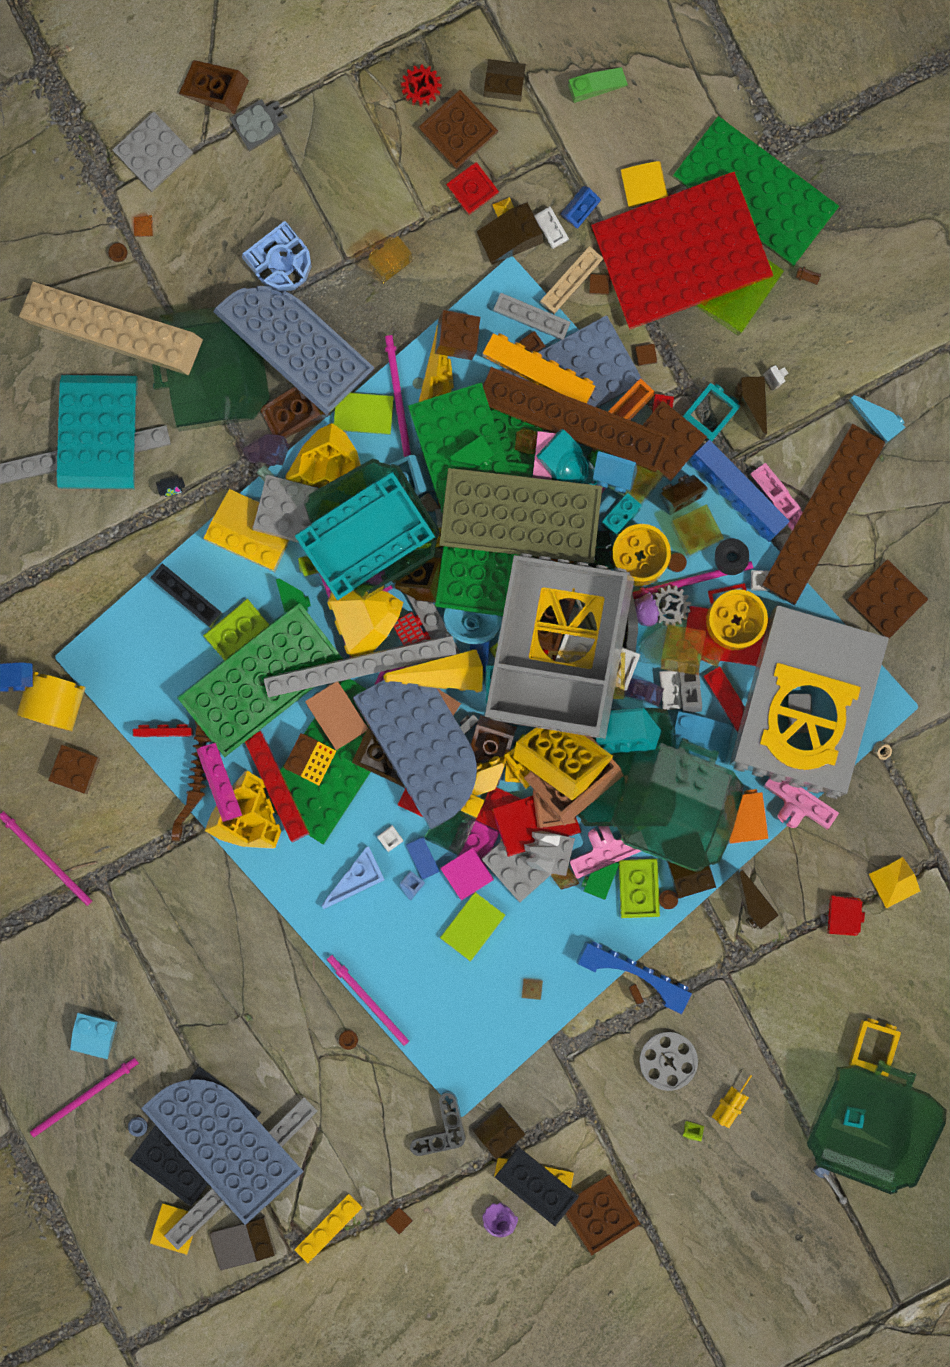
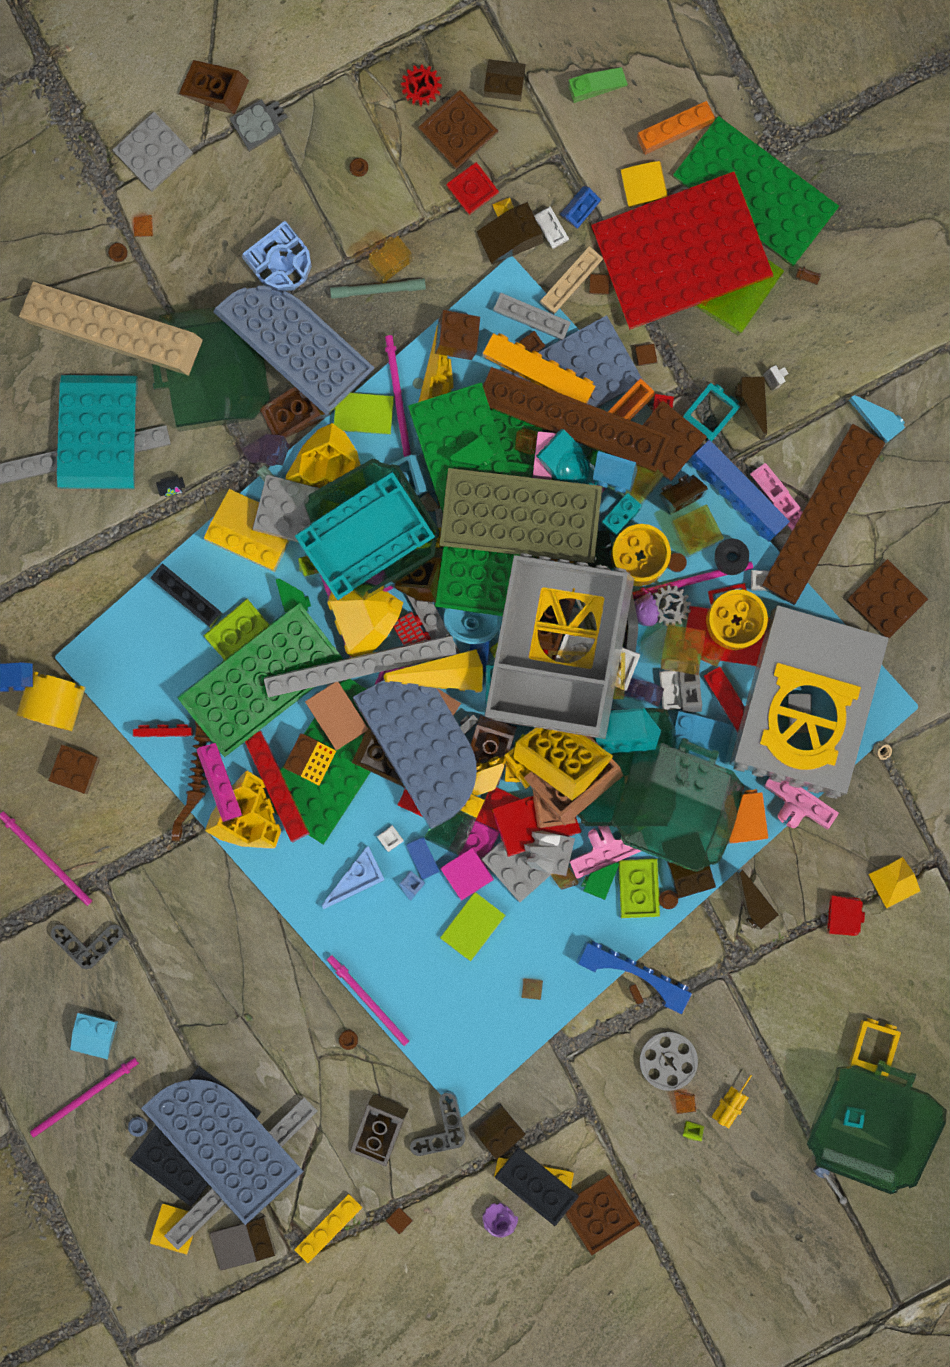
(83, 950): none -> dark grey beam
(346, 291): none -> sand green piece
(358, 167): none -> reddish brown plate
(379, 1130): none -> dark brown slope
(675, 127): none -> orange brick
(684, 1102): none -> clear orange slope

